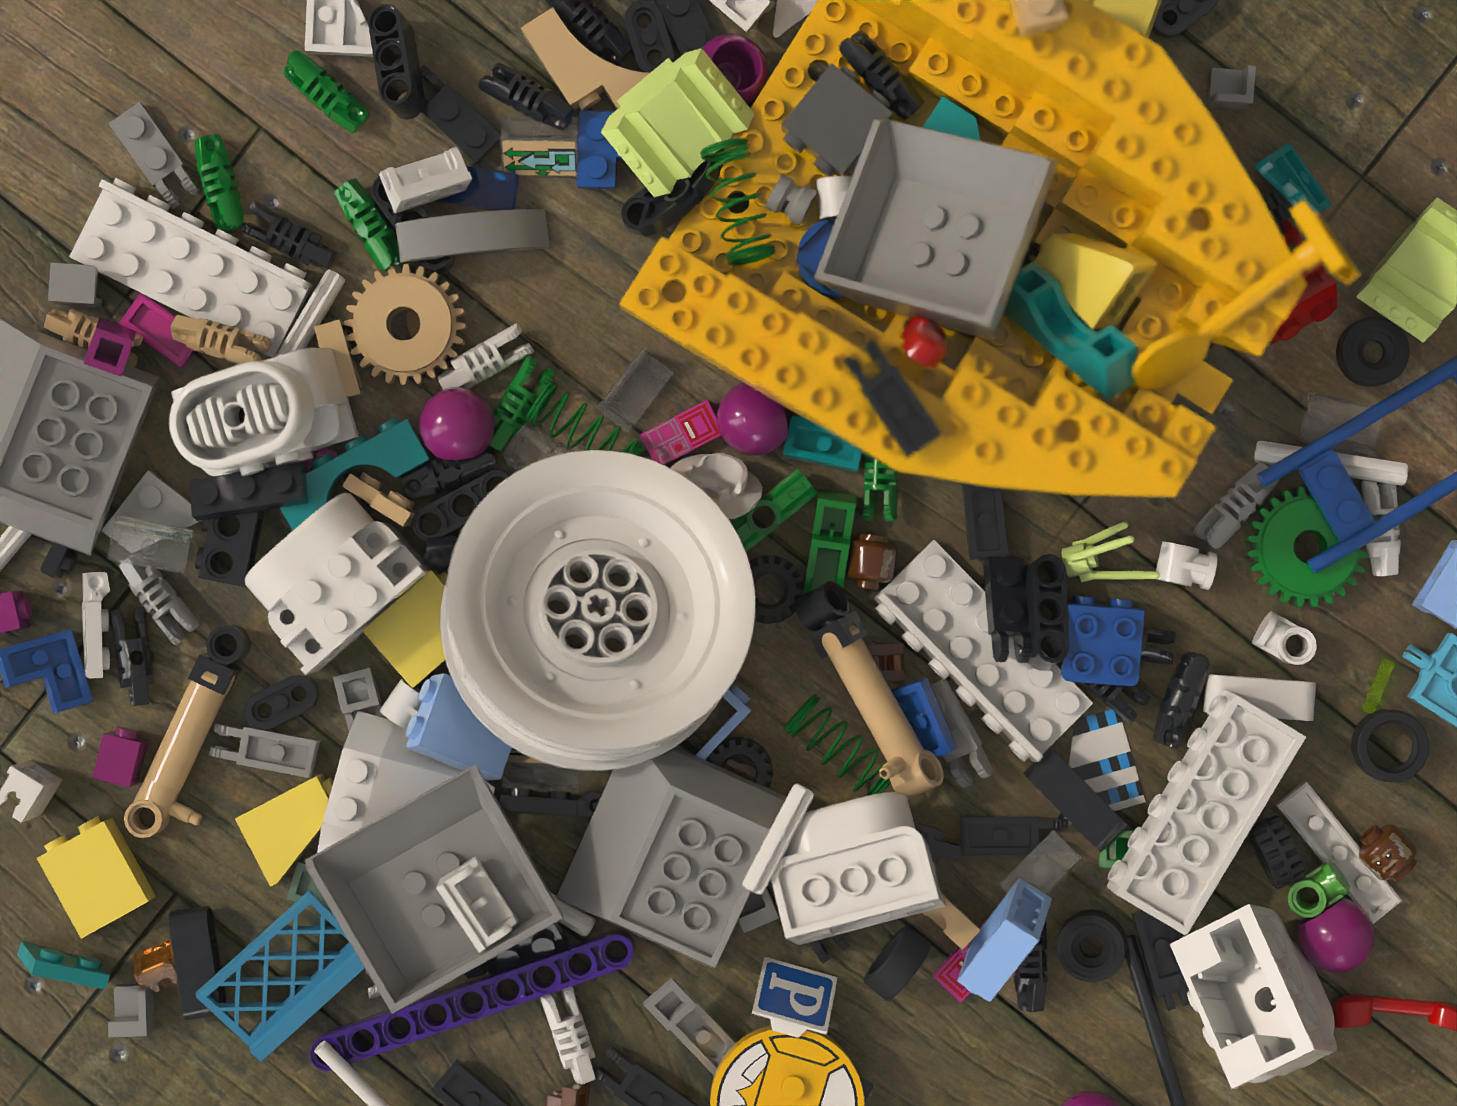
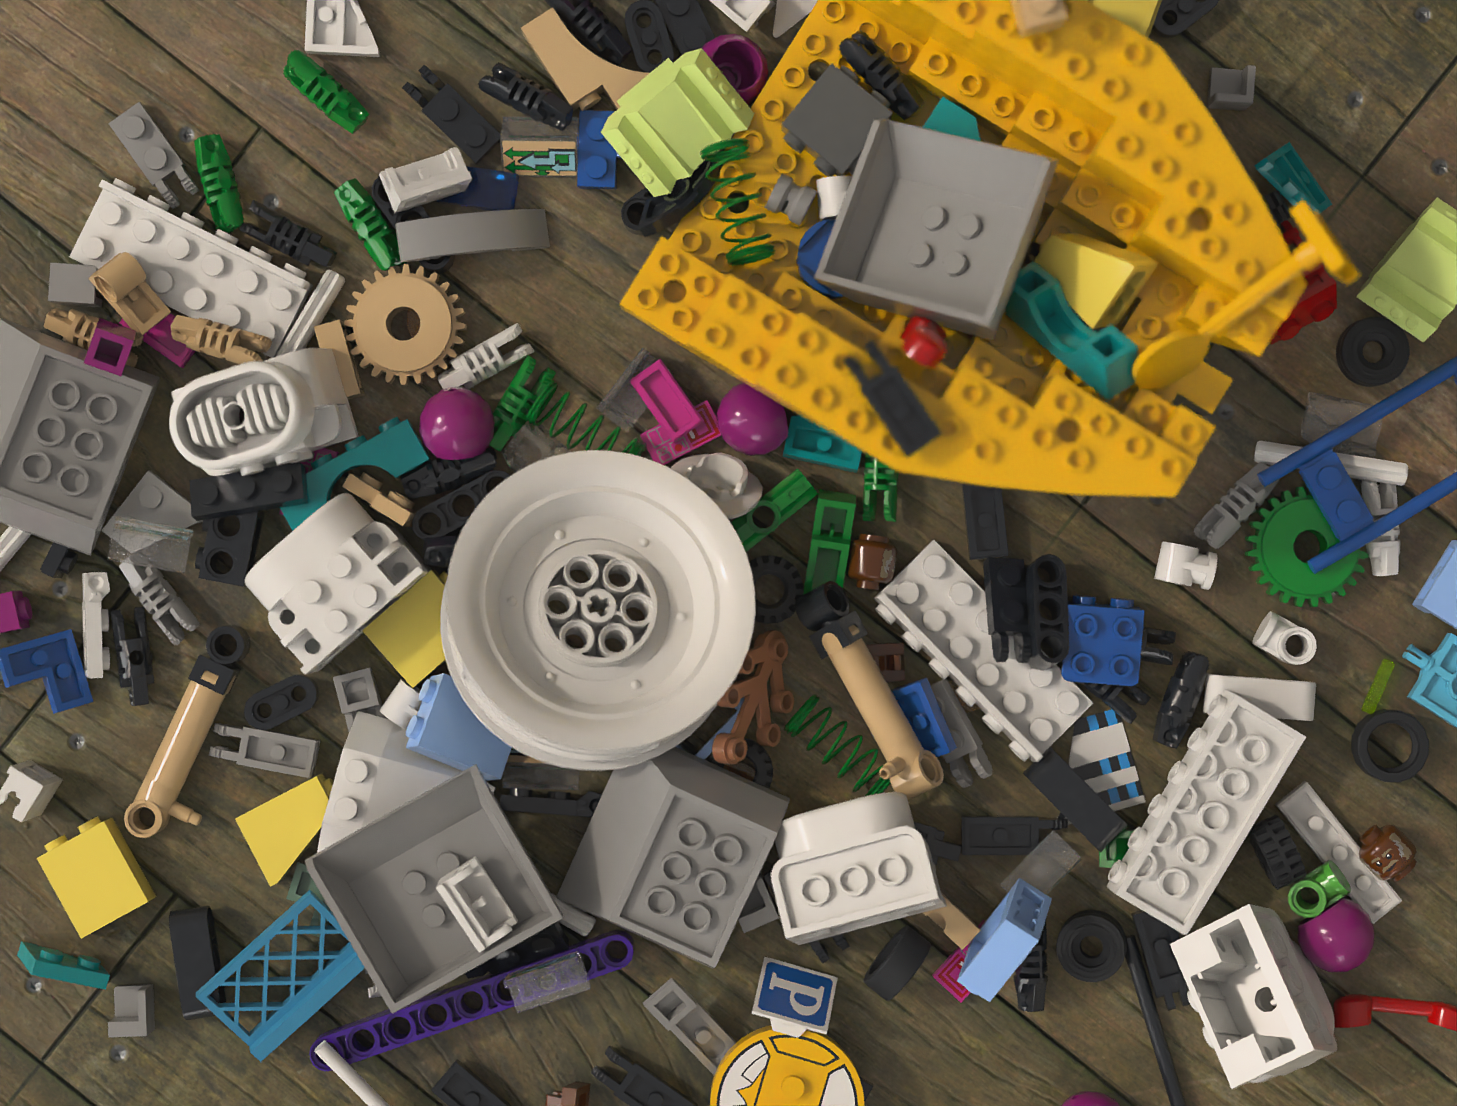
(120, 757): magenta brick -> none
(125, 288): none -> tan plate
(155, 965): clear orange tile -> none
(386, 49): black beam -> none
(547, 981): none -> clear panel
(570, 1036): white hinge -> none
(666, 400): none -> dark pink tile
(770, 652): none -> nougat plant
(778, 839): white axle -> none
(1083, 557): yellowish green plant -> none

